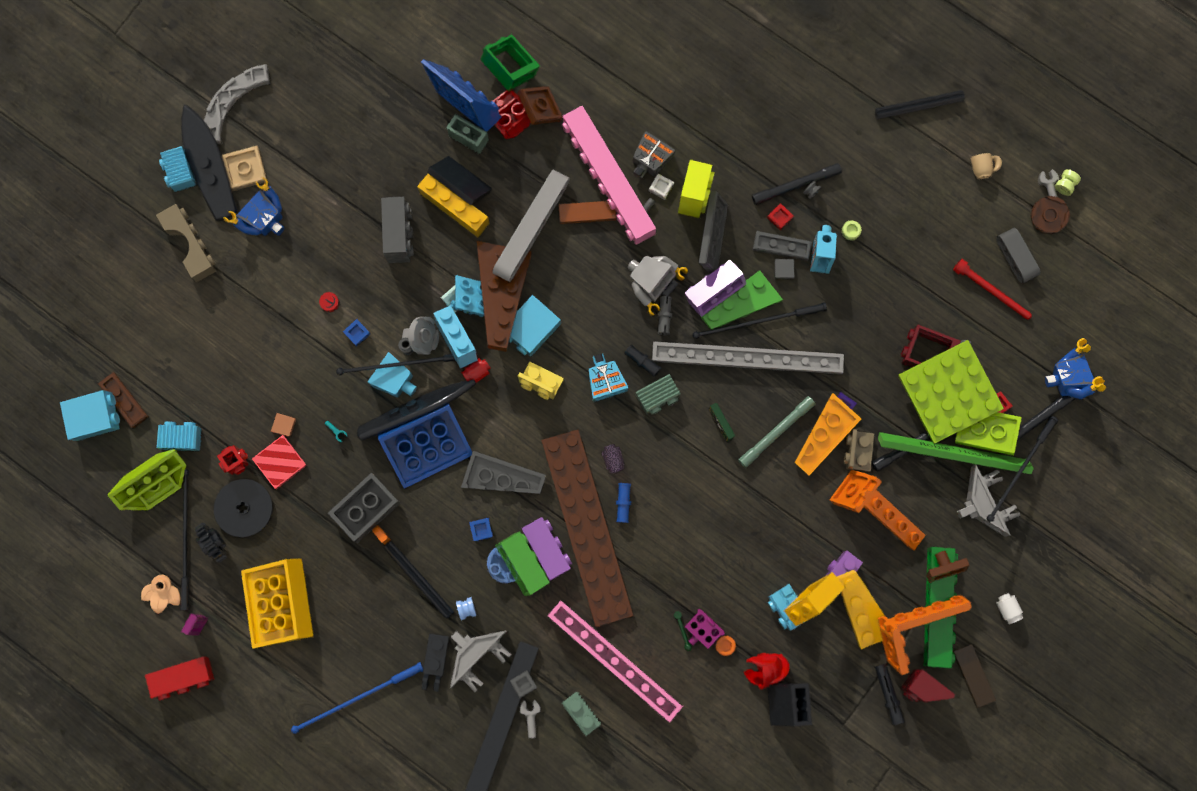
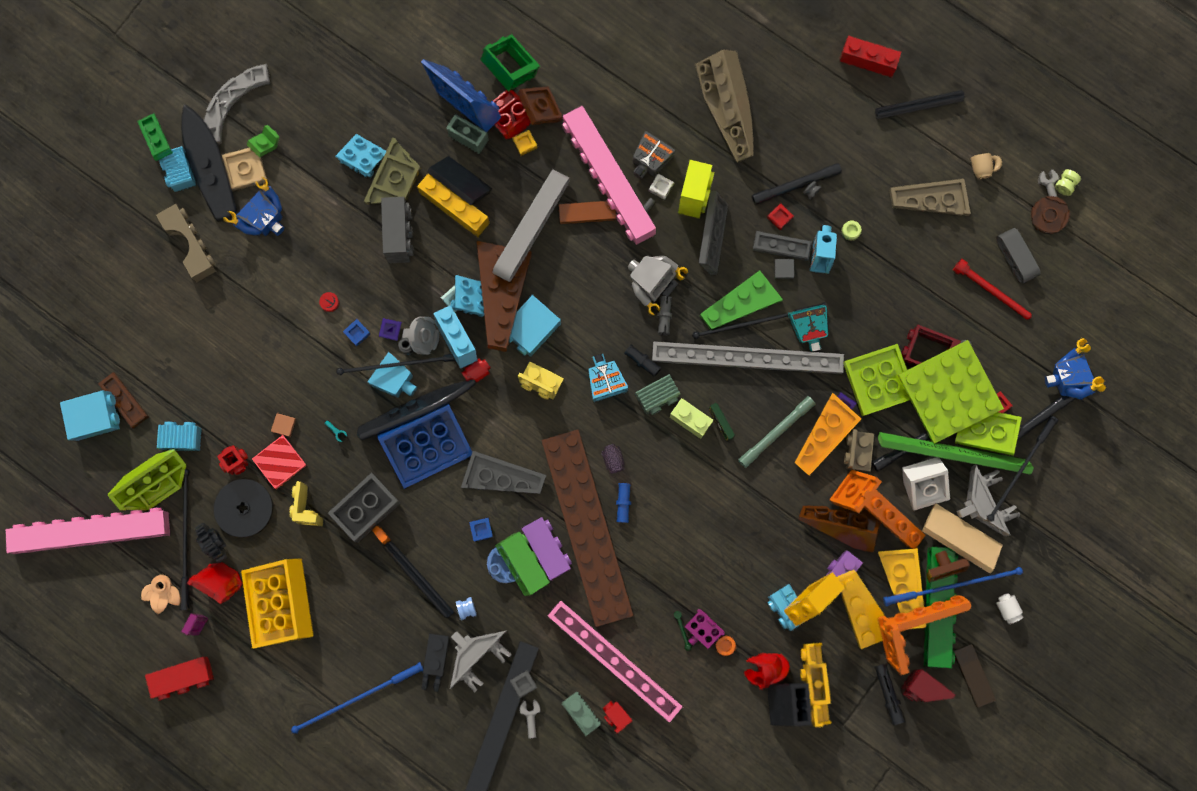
(87, 532): none -> bright pink brick
(155, 137): none -> green tile
(217, 581): none -> red slope
(264, 142): none -> bright green bracket
(298, 511): none -> light yellow bracket
(361, 155): none -> medium azure hinge
(390, 329): none -> dark purple tile
(394, 176): none -> olive wing
(524, 142): none -> yellow tile
(616, 716): none -> red brick
(691, 418): none -> yellowish green brick
(715, 288): brick -> none
(728, 100): none -> dark tan wedge
(810, 325): none -> torso
(815, 674): none -> yellow bracket
(847, 526): none -> reddish brown wedge
(870, 56): none -> red brick
(877, 380): none -> lime plate
(904, 576): none -> yellow wing
(913, 595): none -> blue piece
(926, 483): none -> white slope
(935, 197): none -> dark tan wing
(962, 538): none -> tan tile

